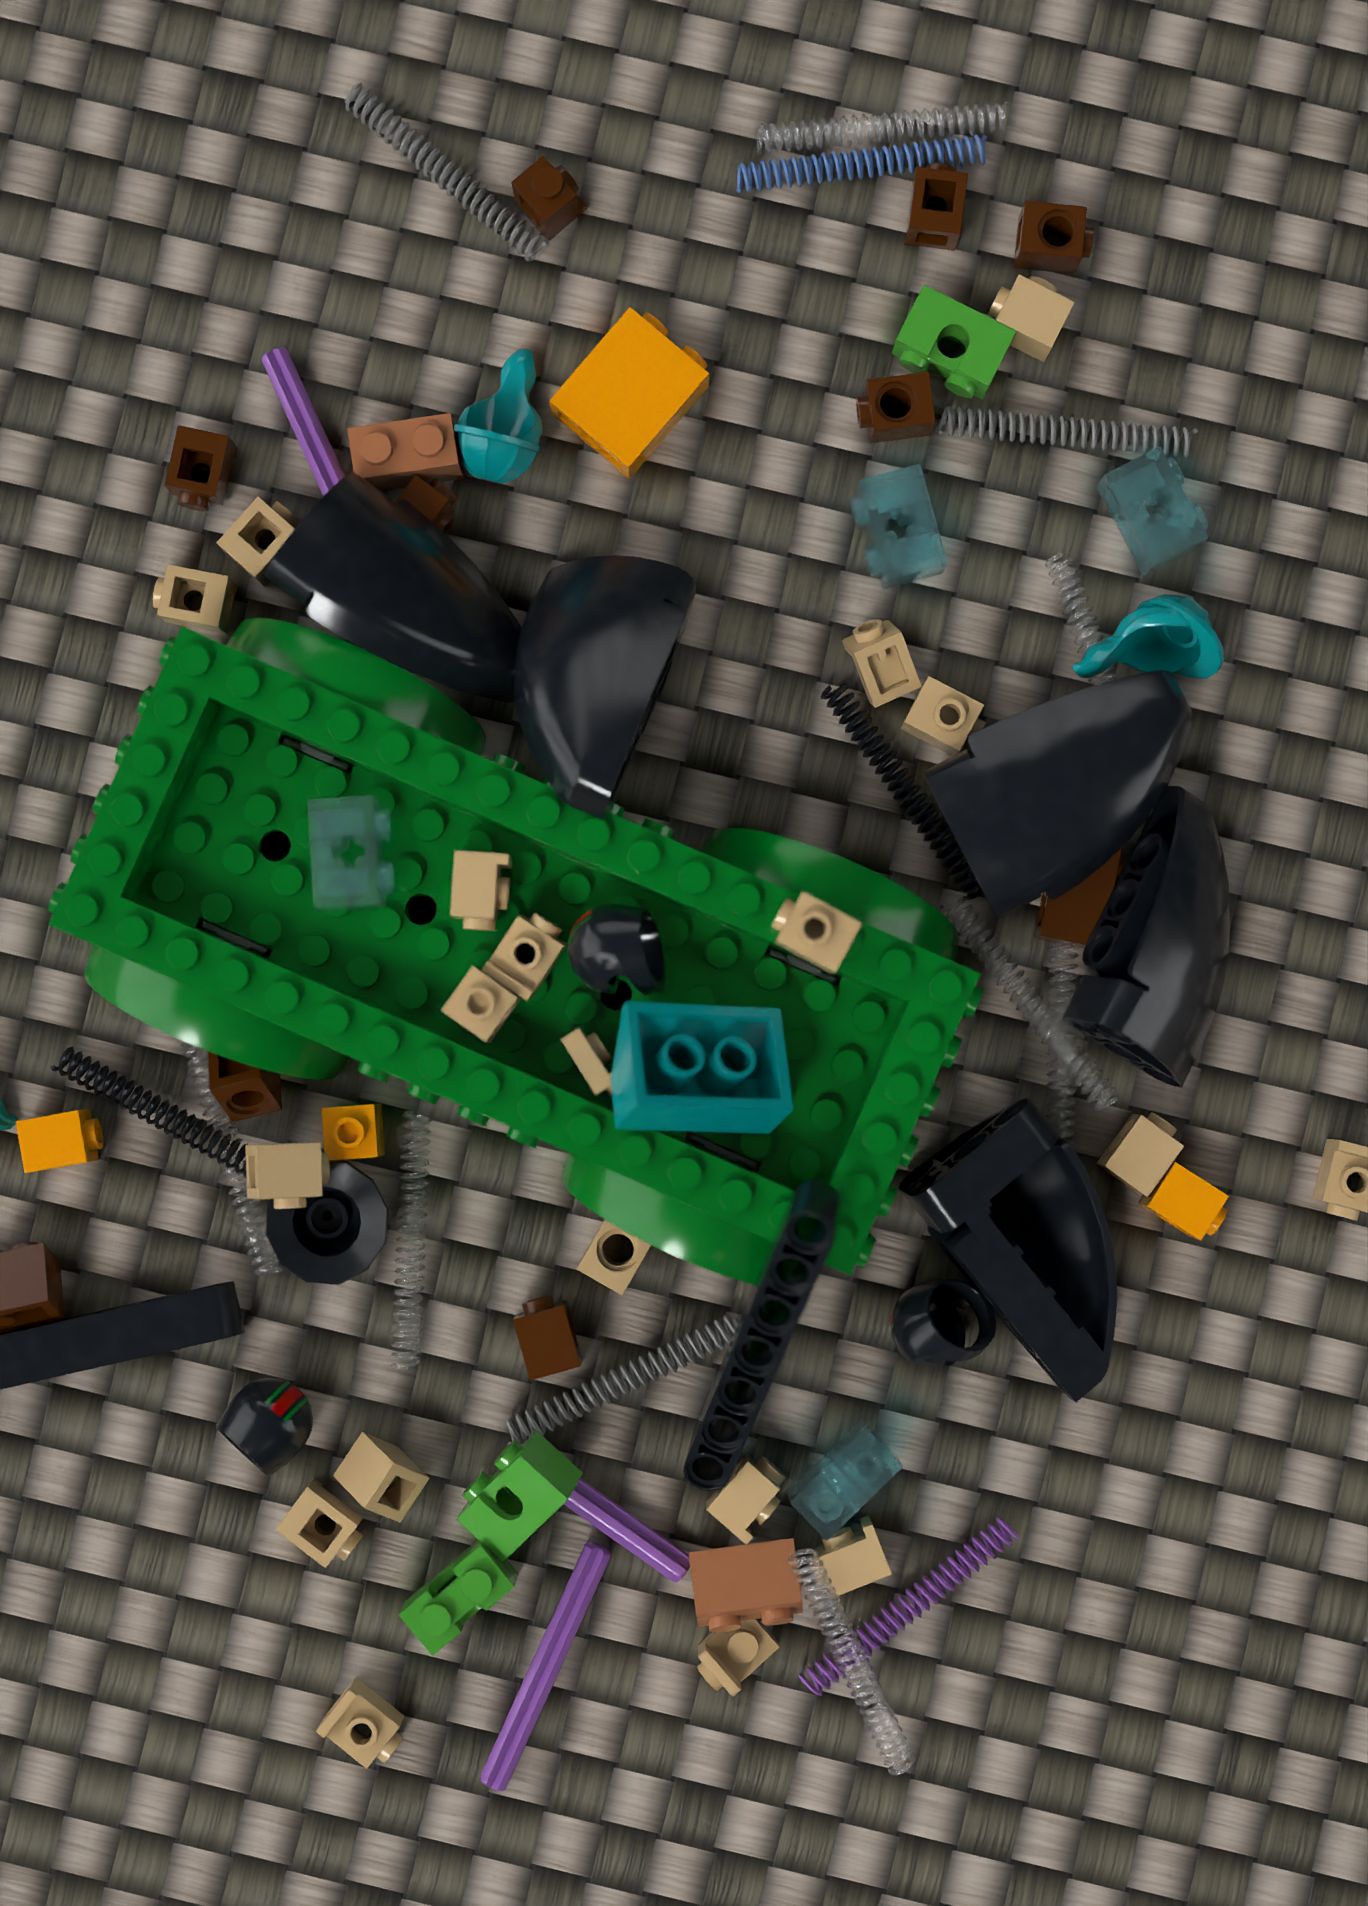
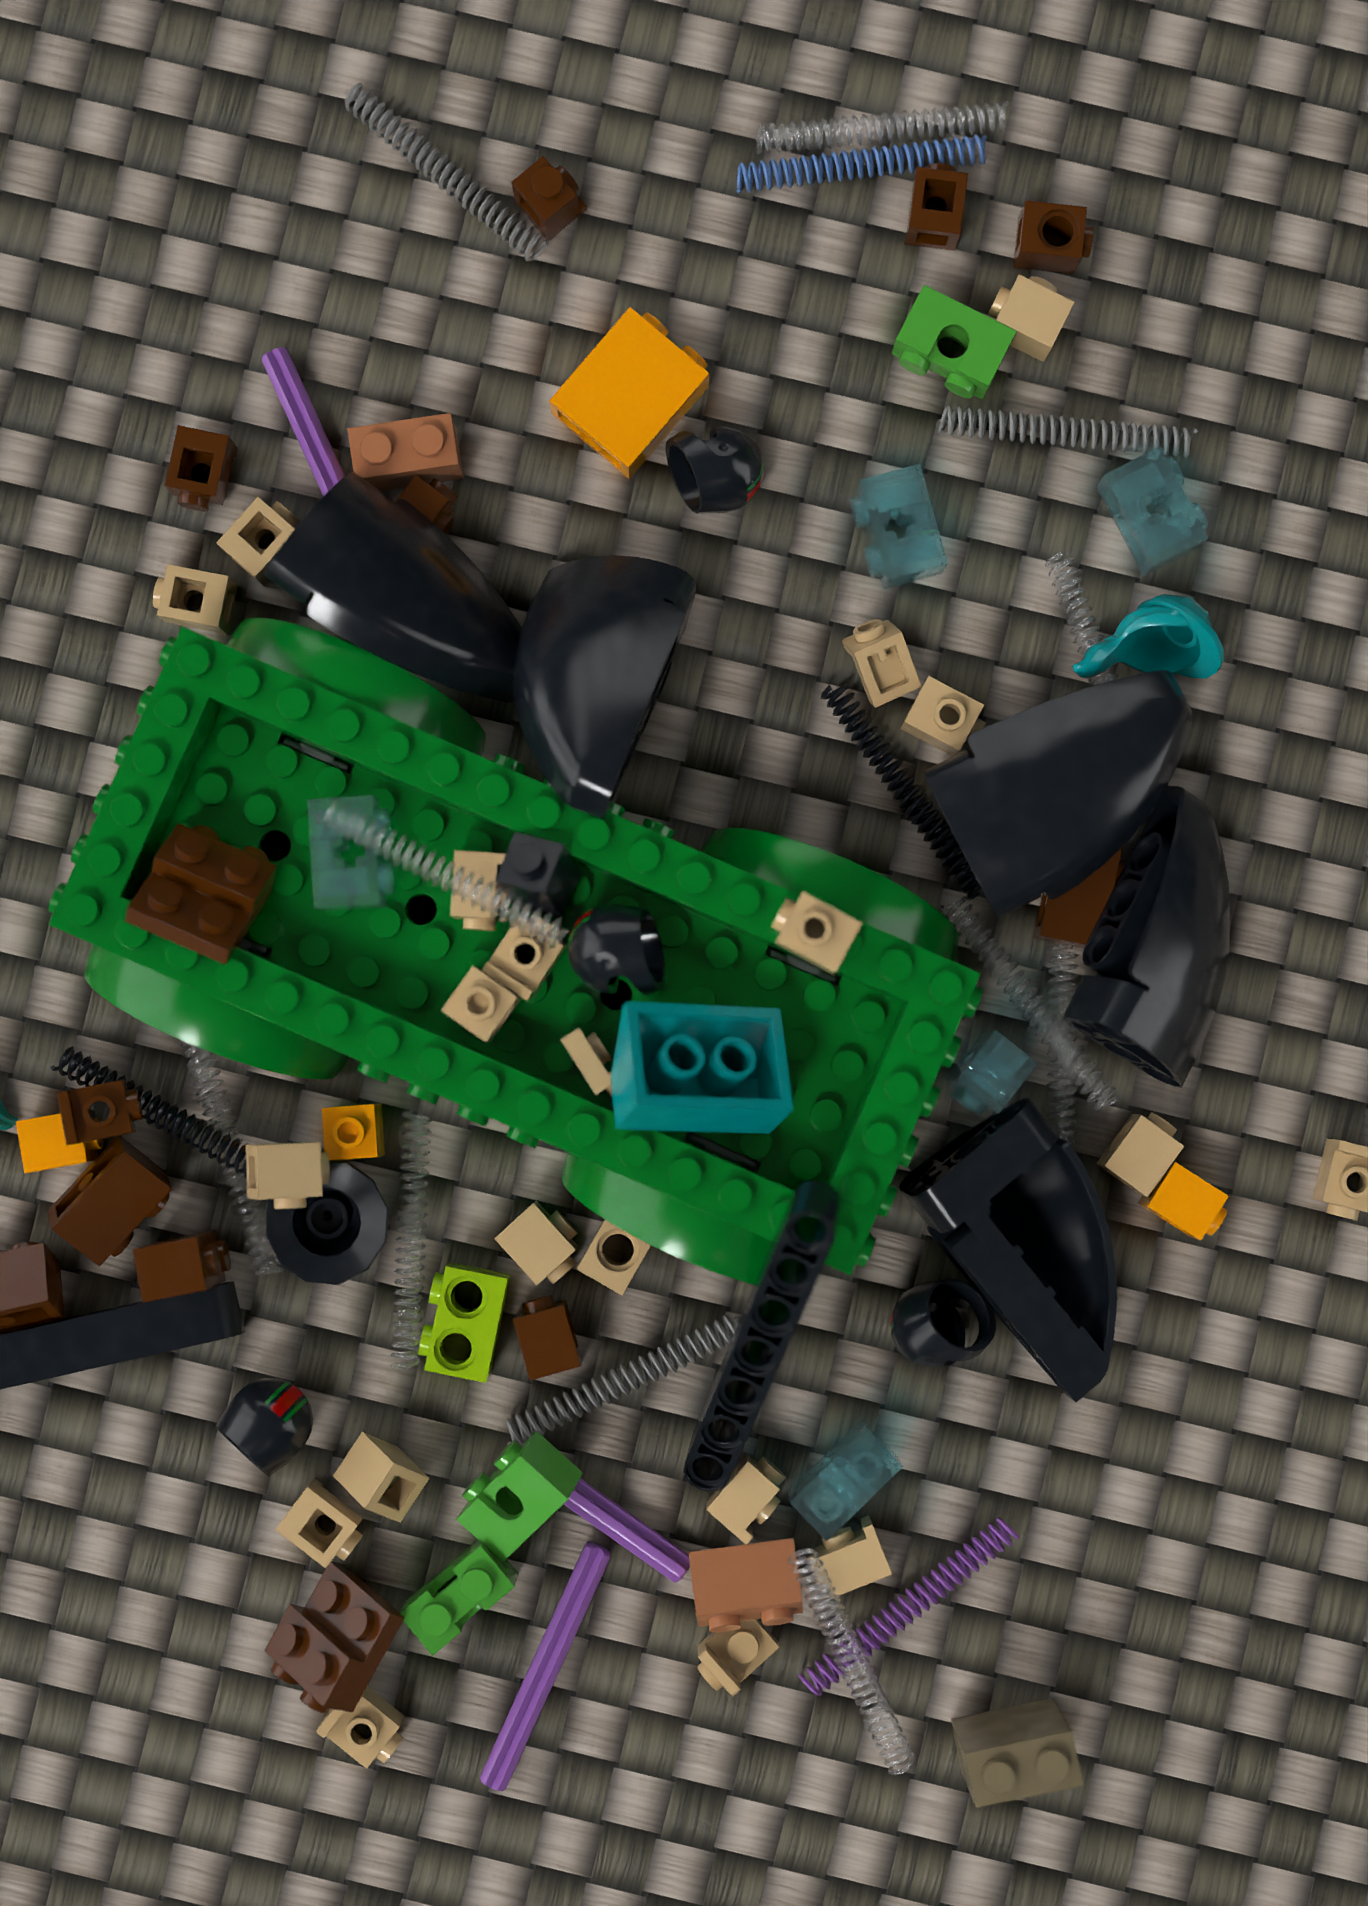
(76, 1111): none -> reddish brown brick
(110, 1201): none -> reddish brown brick
(181, 1265): none -> reddish brown brick
(202, 892): none -> reddish brown plate
(243, 1089): reddish brown brick -> none
(334, 1640): none -> reddish brown plate
(434, 873): none -> clear piece
(478, 1324): none -> lime brick
(502, 432): teal piece -> none
(539, 874): none -> black brick
(540, 1243): none -> tan brick
(725, 469): none -> black helmet
(913, 392): reddish brown brick -> none
(989, 1073): none -> clear light blue brick
(1016, 1752): none -> dark tan brick

